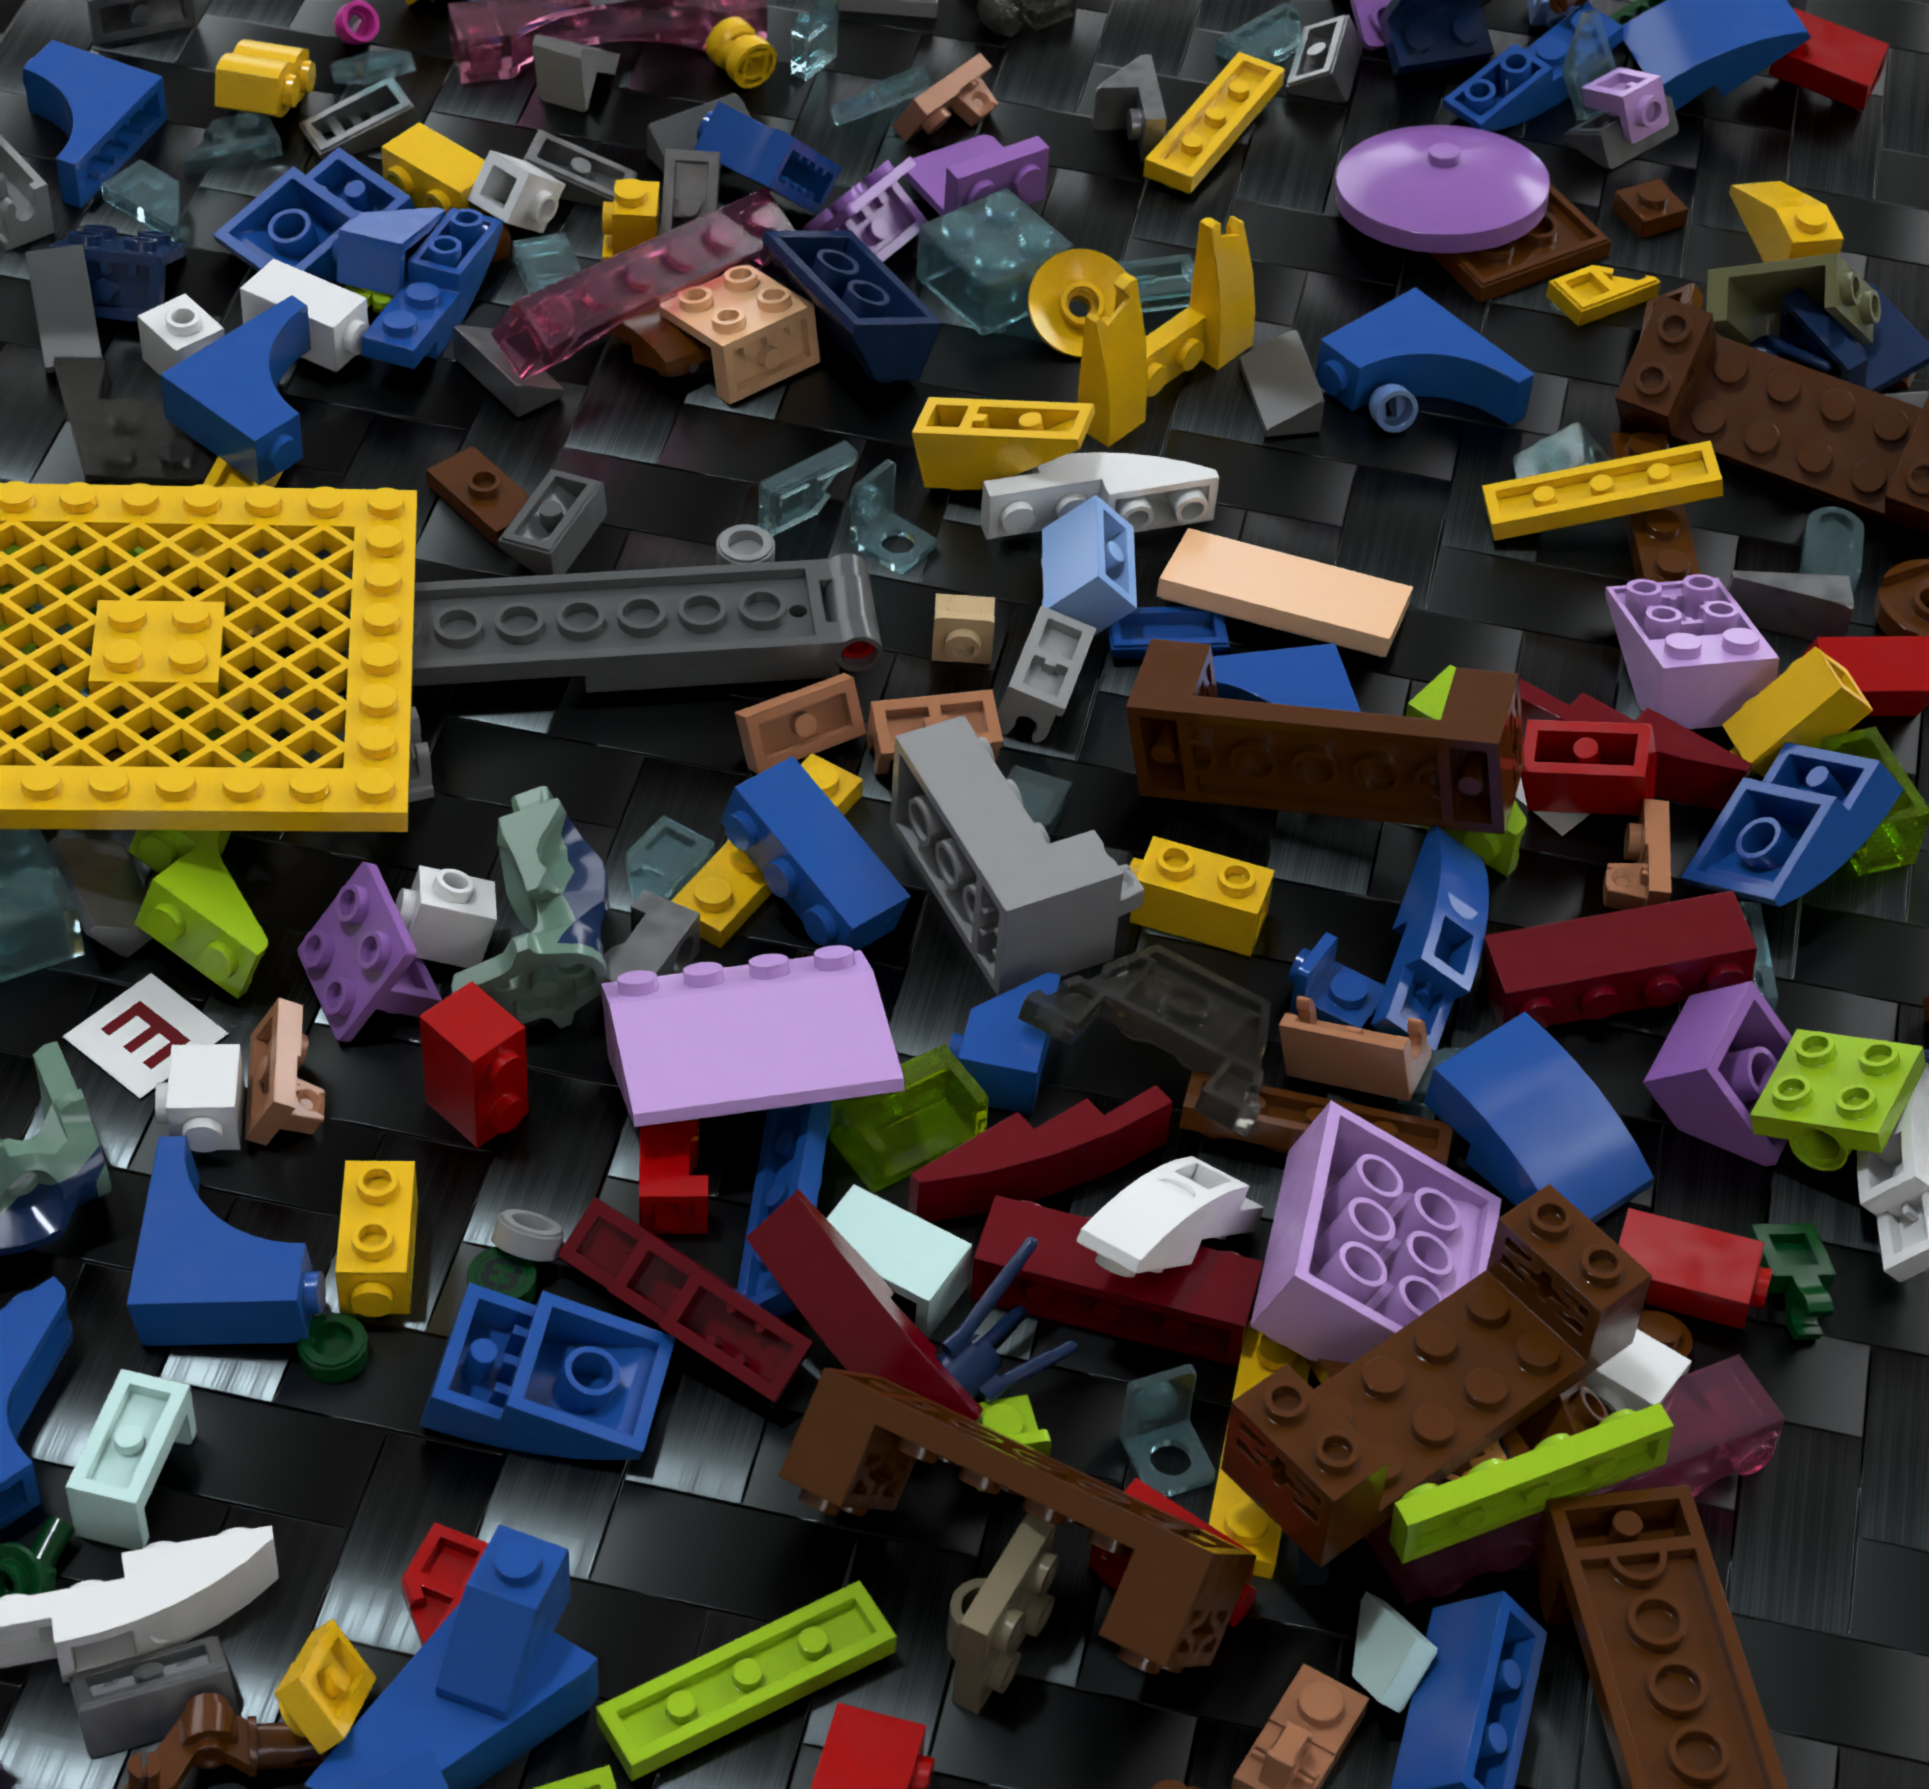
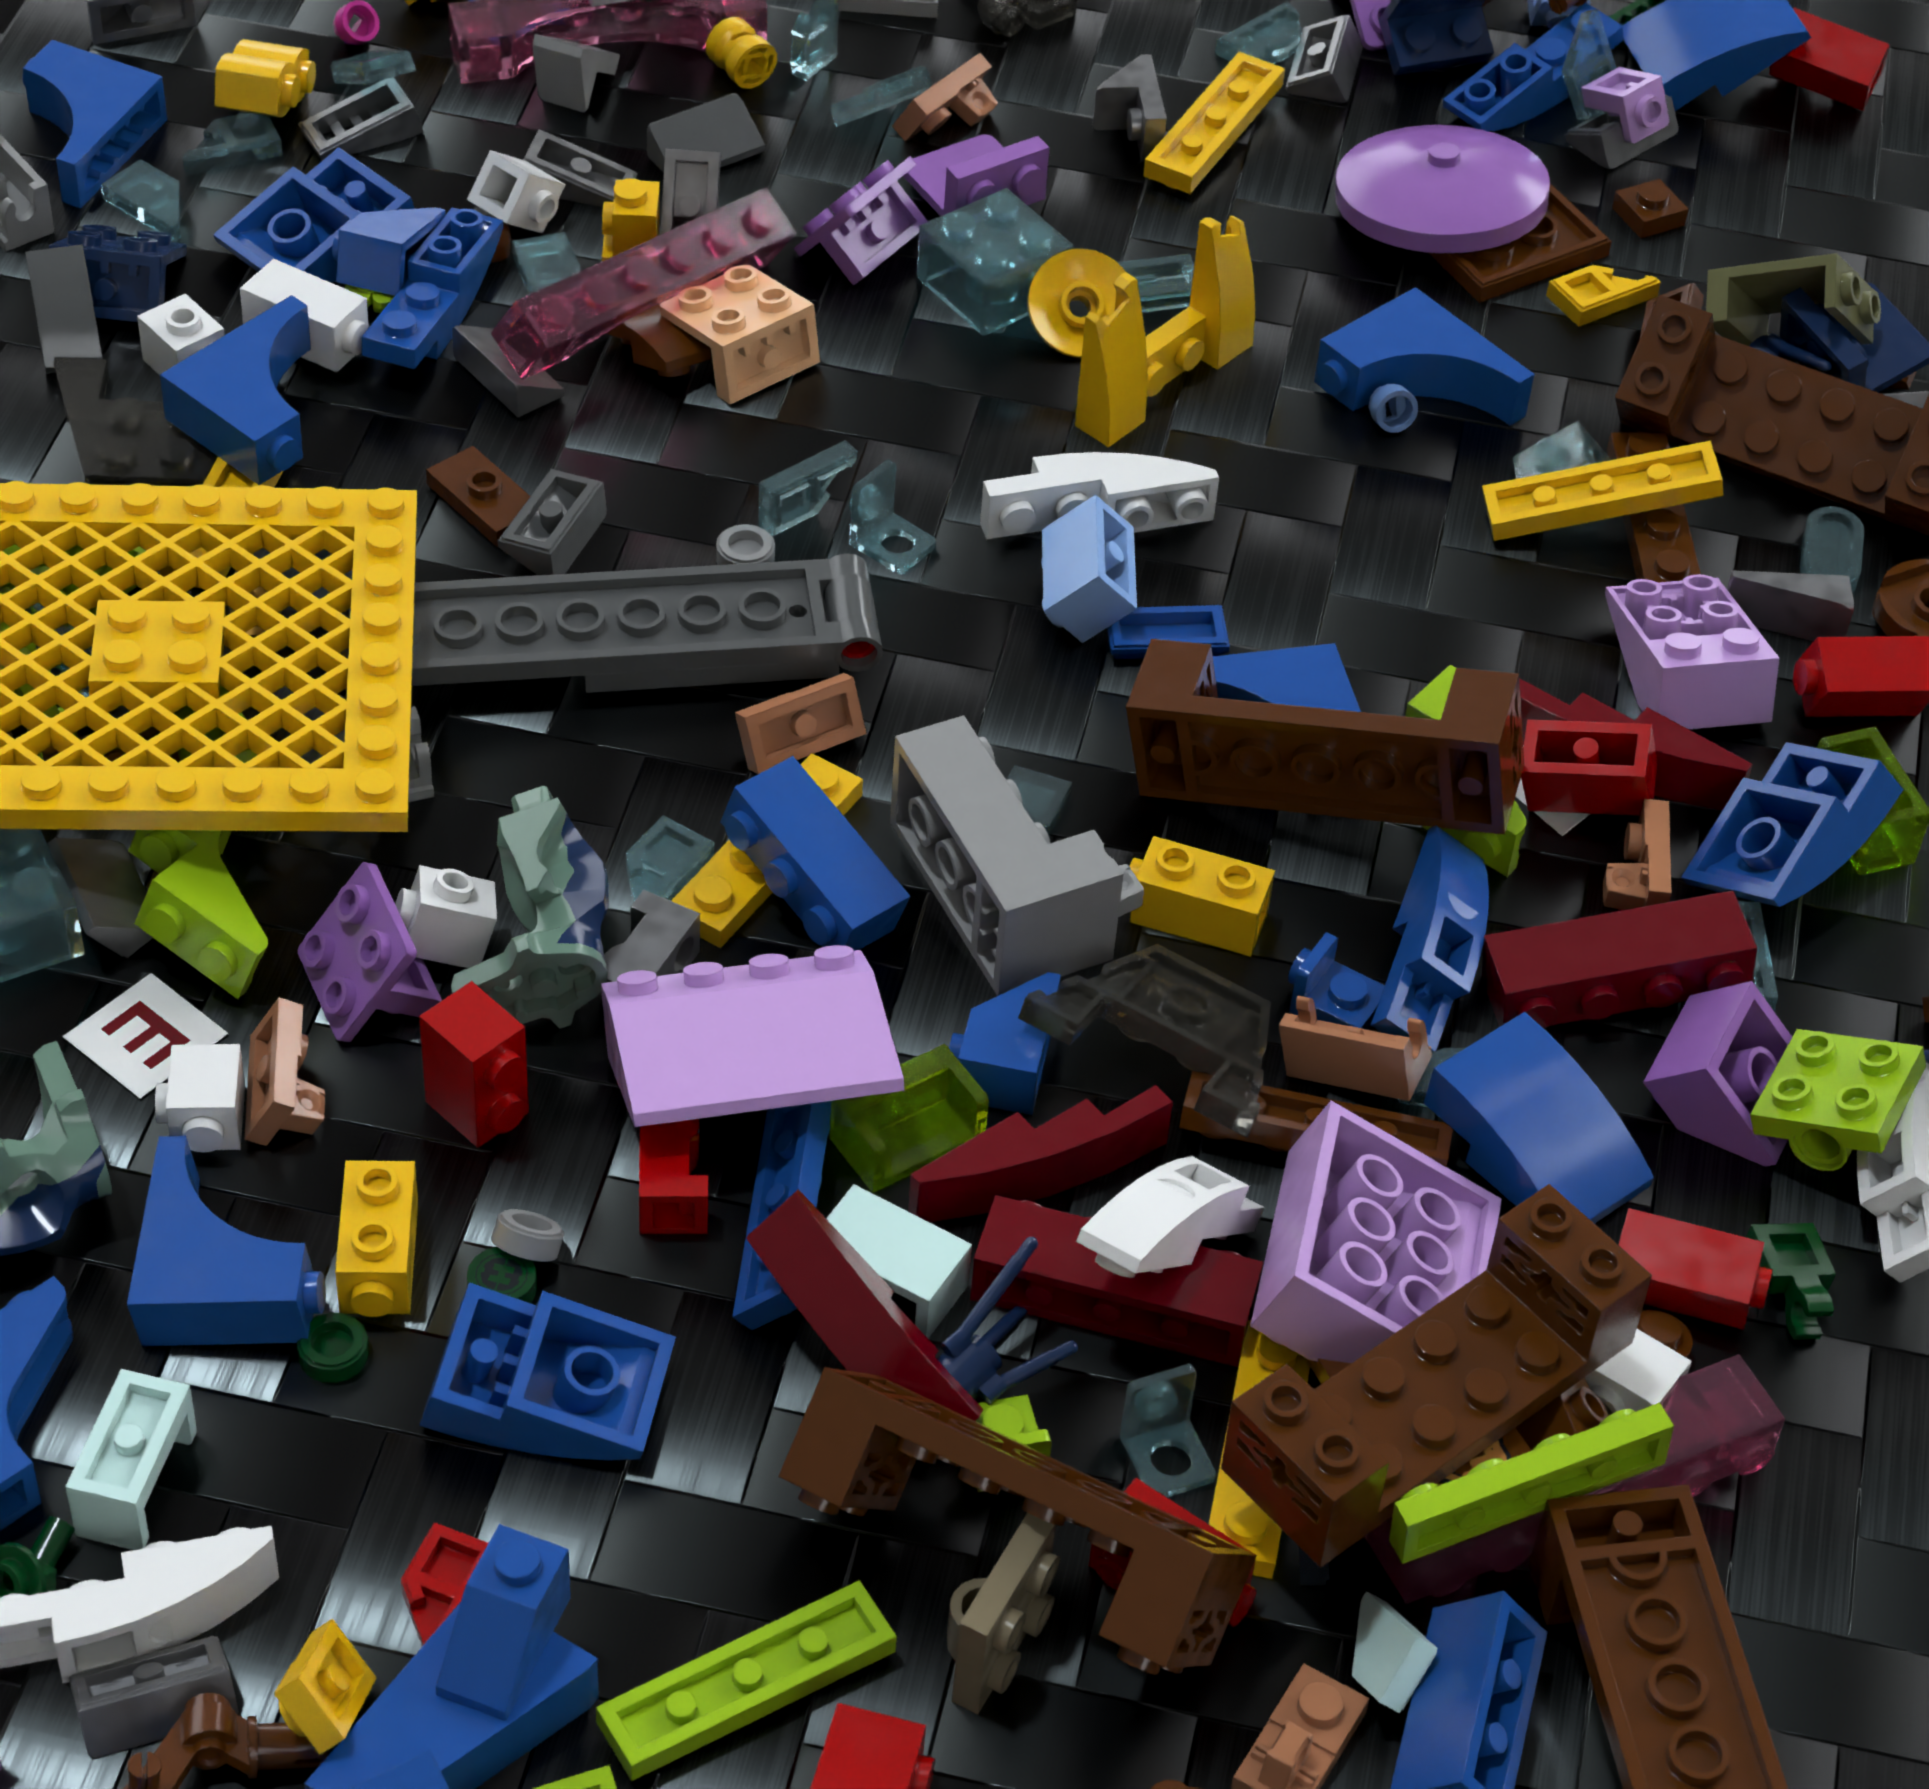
(431, 169): yellow brick -> none
(686, 1299): dark red slope -> none
(768, 157): blue arch -> none
(857, 300): dark blue slope -> none
(904, 715): nougat hinge -> none
(963, 628): tan bracket -> none
(987, 439): yellow slope -> none
(1045, 672): light grey hinge -> none
(1283, 386): dark grey slope -> none
(1285, 592): light nougat tile -> none
(1786, 221): yellow slope -> none
(1799, 707): yellow brick -> none

